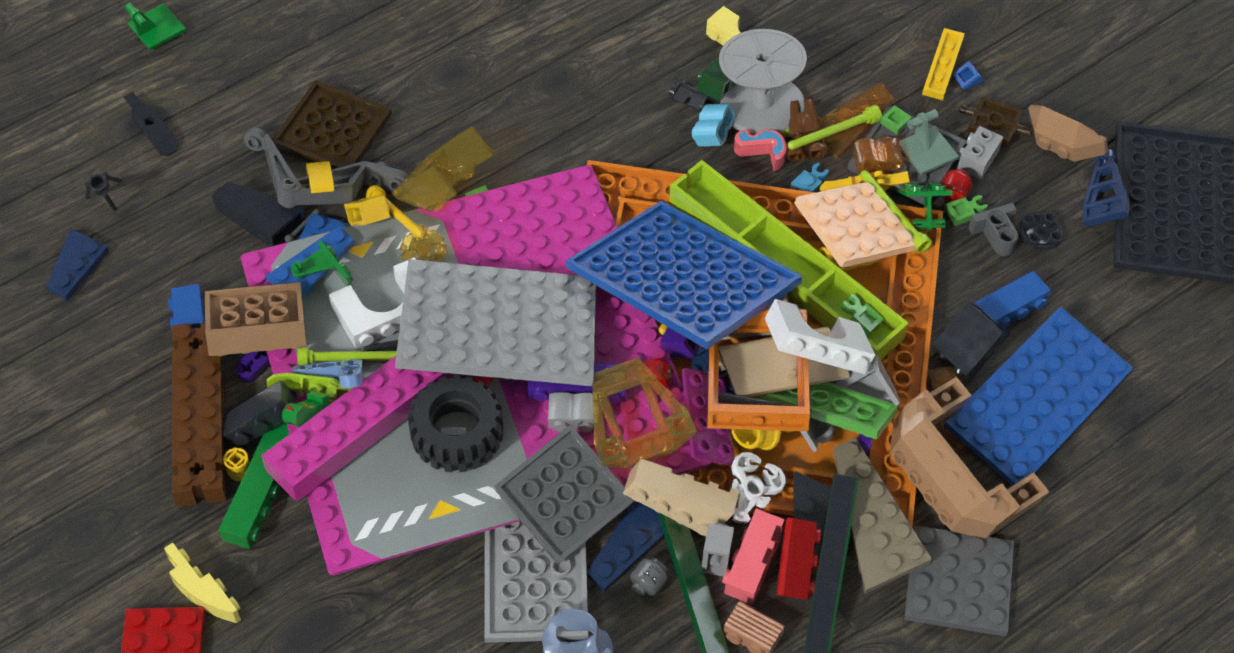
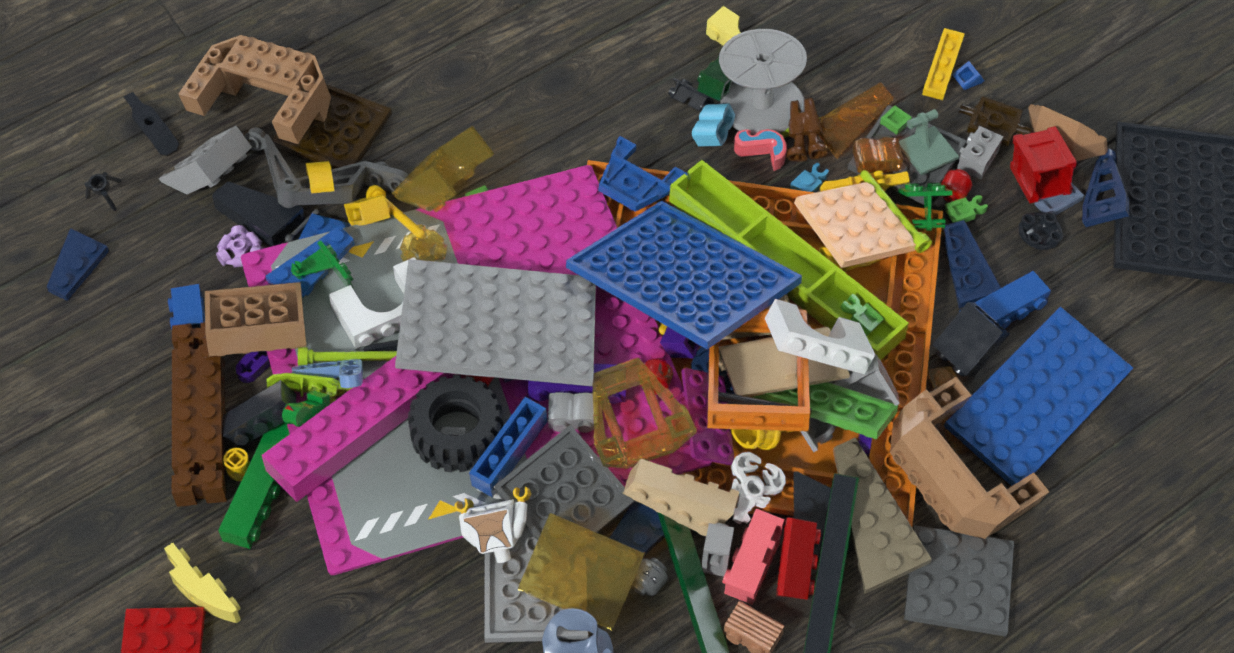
(155, 25): green plate -> none
(208, 162): none -> light grey wedge
(239, 245): none -> lavender piece
(267, 67): none -> medium nougat wedge
(494, 525): none -> torso
(508, 446): none -> blue brick
(581, 570): none -> clear yellow slope
(630, 183): none -> blue wing
(870, 115): lime piece -> none
(967, 264): none -> dark blue wing
(997, 227): dark grey tile -> none
(1042, 164): none -> red container
(1059, 203): none -> sand blue tile

